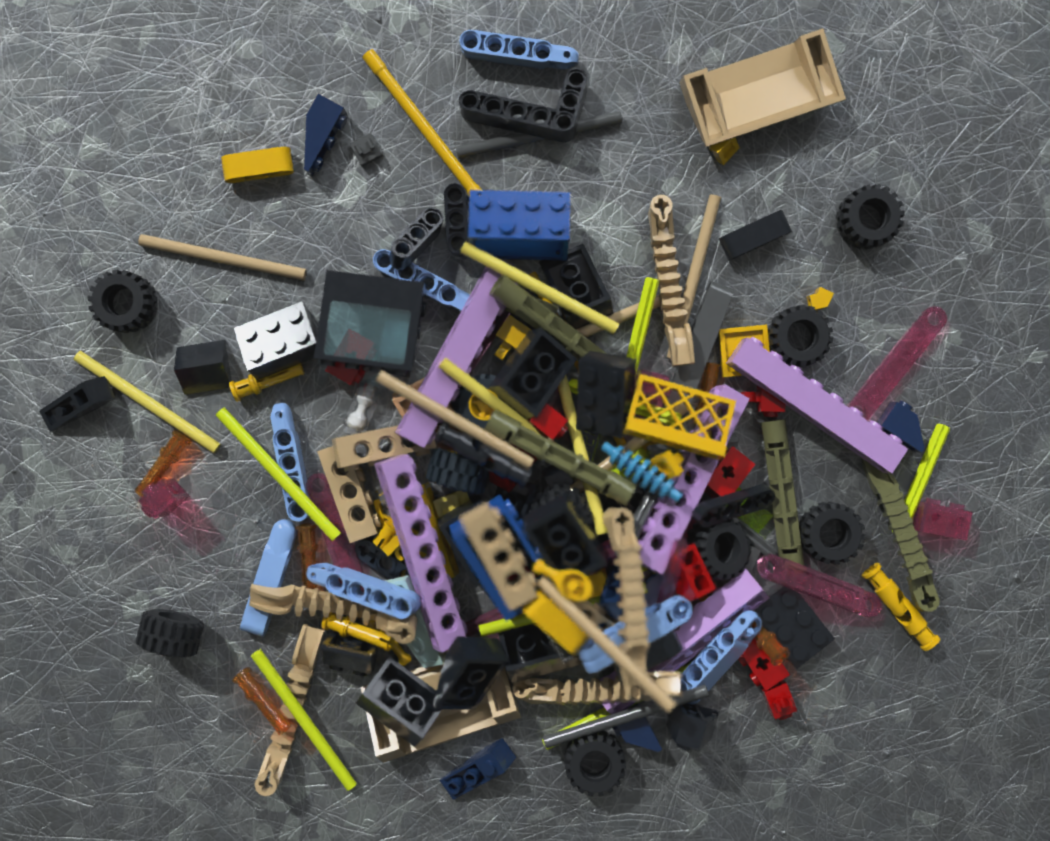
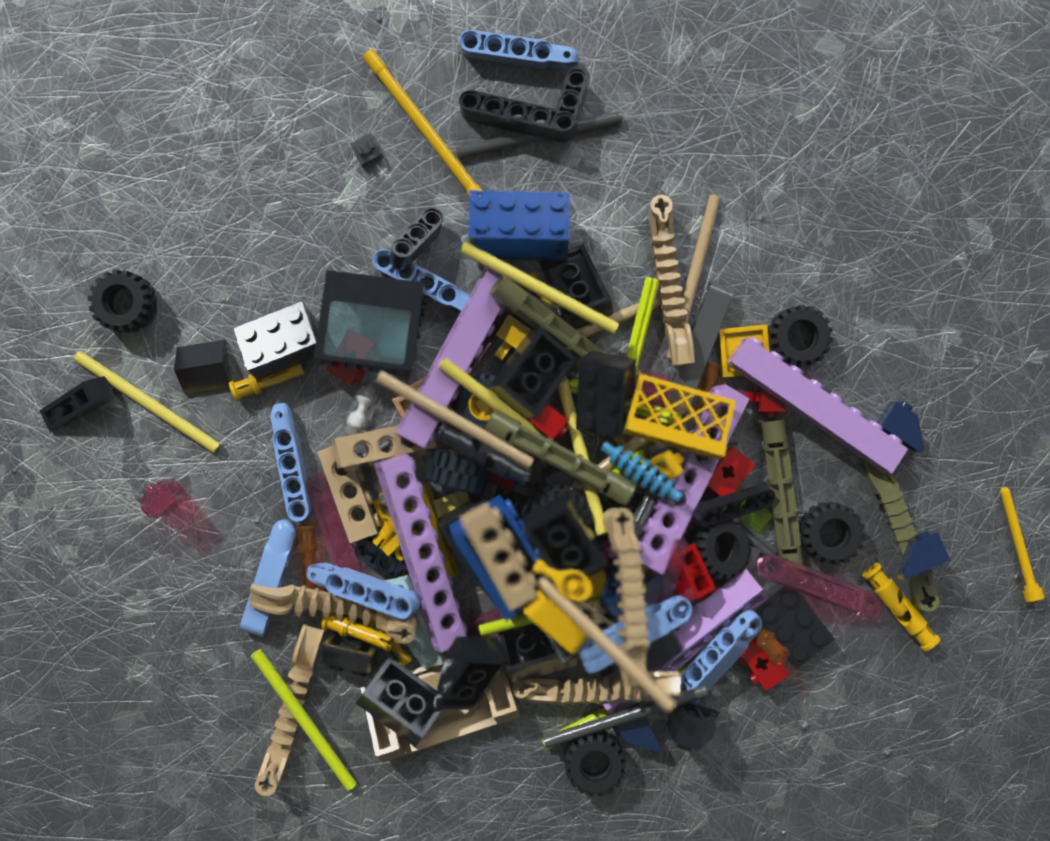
(168, 455): clear orange pin -> none
(169, 633): black tyre -> none
(222, 257): tan piece -> none
(257, 164): yellow beam -> none
(257, 689): clear orange pin -> none
(278, 474): neon yellow piece -> none
(321, 127): dark blue slope -> none
(455, 208): black beam -> none
(479, 769): dark blue slope -> none
(724, 150): yellow tile -> none
(755, 235): black beam -> none
(763, 89): tan slope -> none
(779, 701): red brick -> none
(820, 298): yellow piece -> none
(887, 207): black tyre -> none
(898, 362): clear pink plate -> none
(922, 554): none -> dark blue slope
(926, 468): neon yellow axle -> none
(942, 520): clear pink brick -> none
(1032, 591): none -> yellow piece

